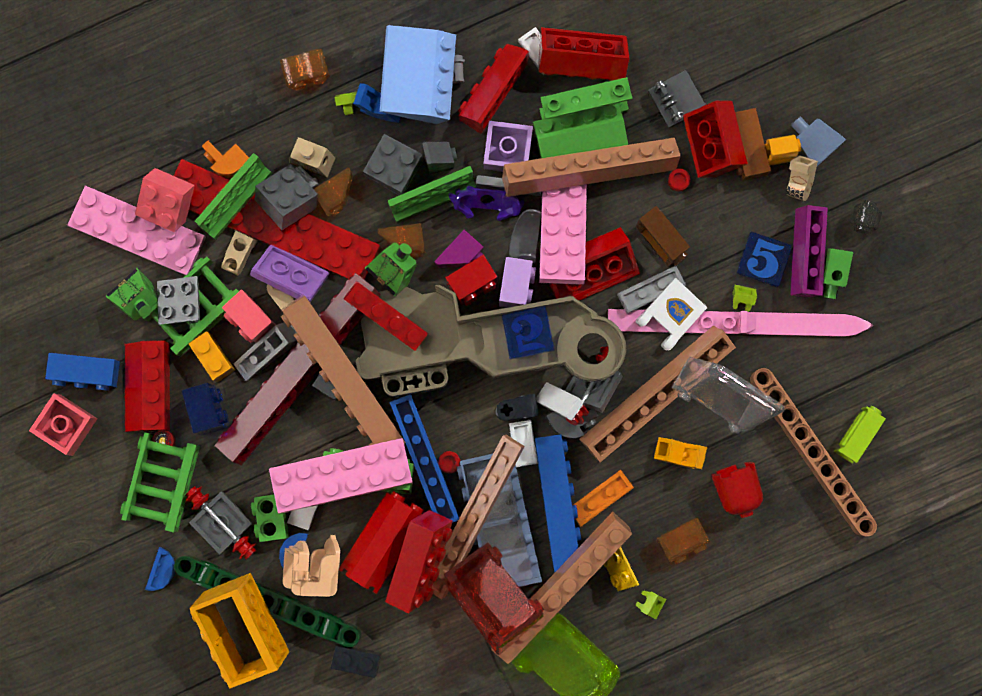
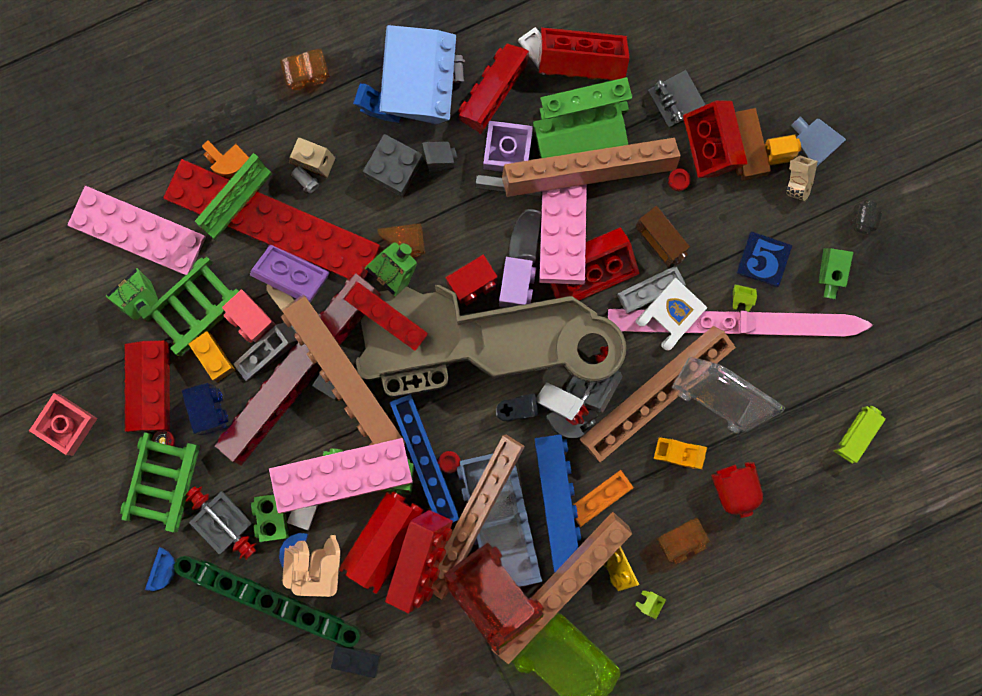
(82, 371): blue brick -> none
(164, 200): coral brick -> none
(178, 300): hinge -> none
(238, 253): tan leg -> none
(258, 622): light orange hose -> none
(286, 197): dark grey brick -> none
(334, 192): clear orange slope -> none
(346, 100): lime tile -> none
(430, 195): bright green fence -> none
(460, 252): magenta slope -> none
(471, 197): dark purple piece -> none
(523, 433): white tile -> none
(528, 332): clear blue tile -> none
(809, 251): magenta brick -> none
(815, 464): nougat beam -> none

